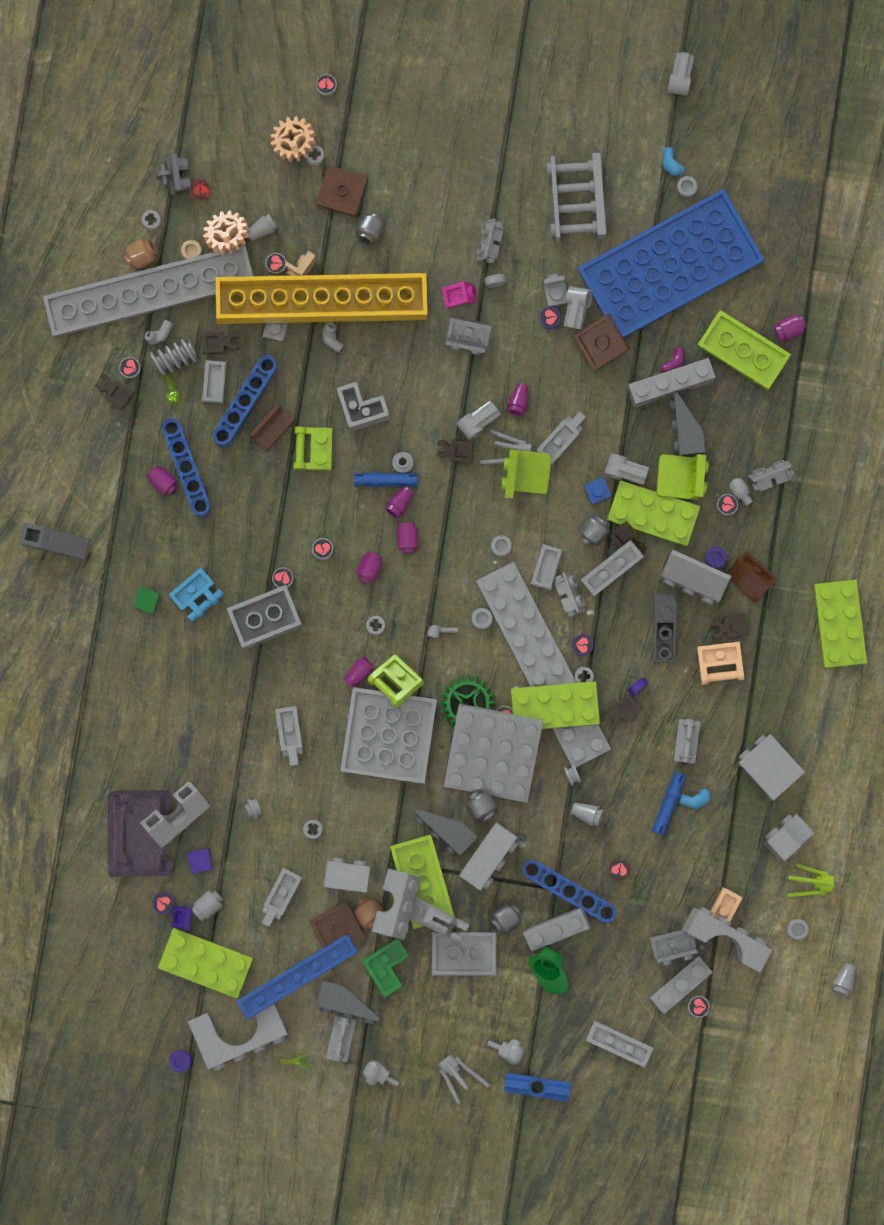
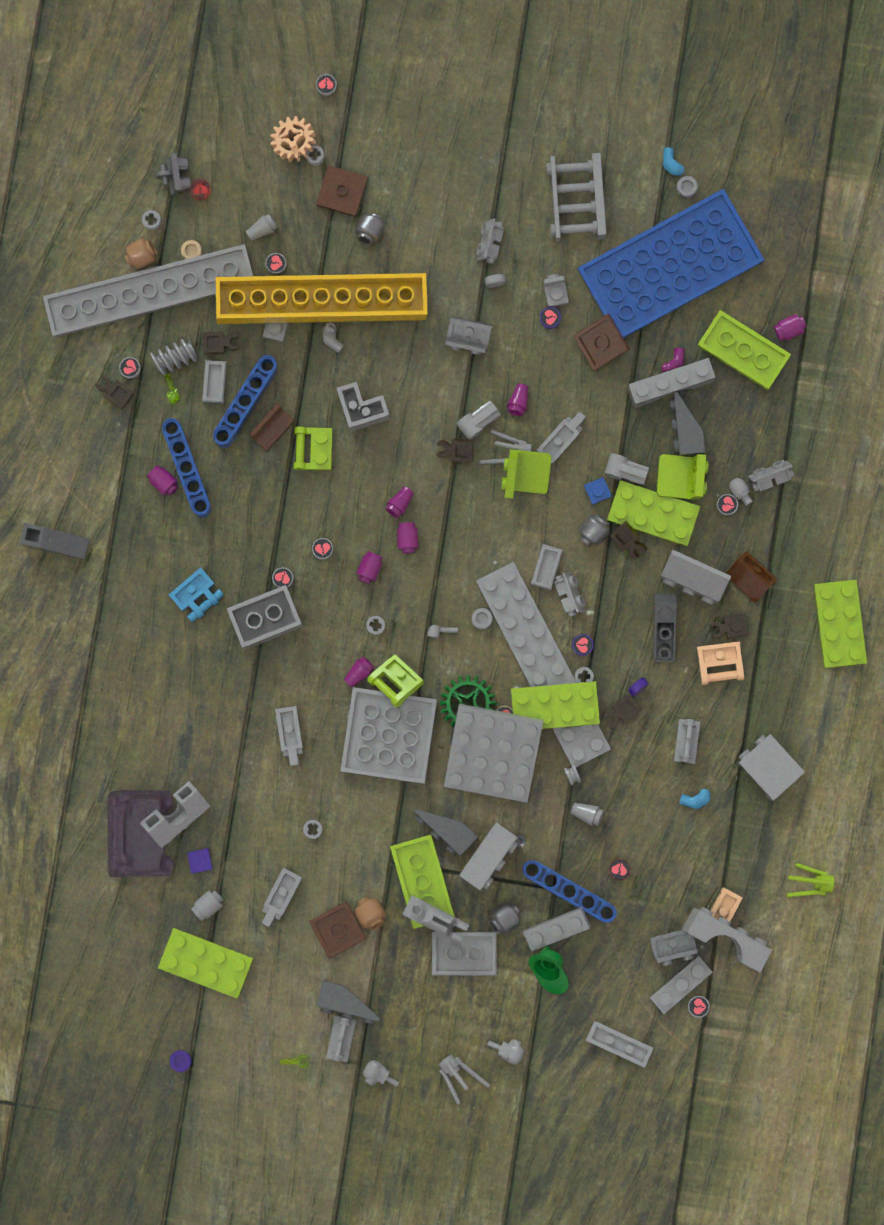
(147, 600): green slope -> none
(160, 335): light grey arm -> none
(163, 903): tile -> none
(181, 918): dark purple tile -> none
(217, 1051): light grey arch -> none
(226, 232): light nougat gear -> none
(252, 809): light grey plate -> none
(297, 976): blue tile -> none
(304, 265): tan bracket -> none
(347, 876): light grey brick -> none
(379, 479): blue pin -> none
(381, 963): green plate -> none
(399, 468): light grey plate -> none
(404, 890): light grey arch -> none
(459, 294): dark pink bracket -> none
(482, 806): flat silver head -> none
(501, 546): light grey tile -> none
(551, 1088): blue piece -> none
(578, 302): light grey piece -> none
(612, 567): light grey plate -> none
(669, 803): blue pin -> none
(680, 78): light grey piece -> none
(715, 557): dark purple tile -> none
(788, 838): light grey brick -> none
(797, 929): light grey tile -> none
(844, 981): light grey cone -> none

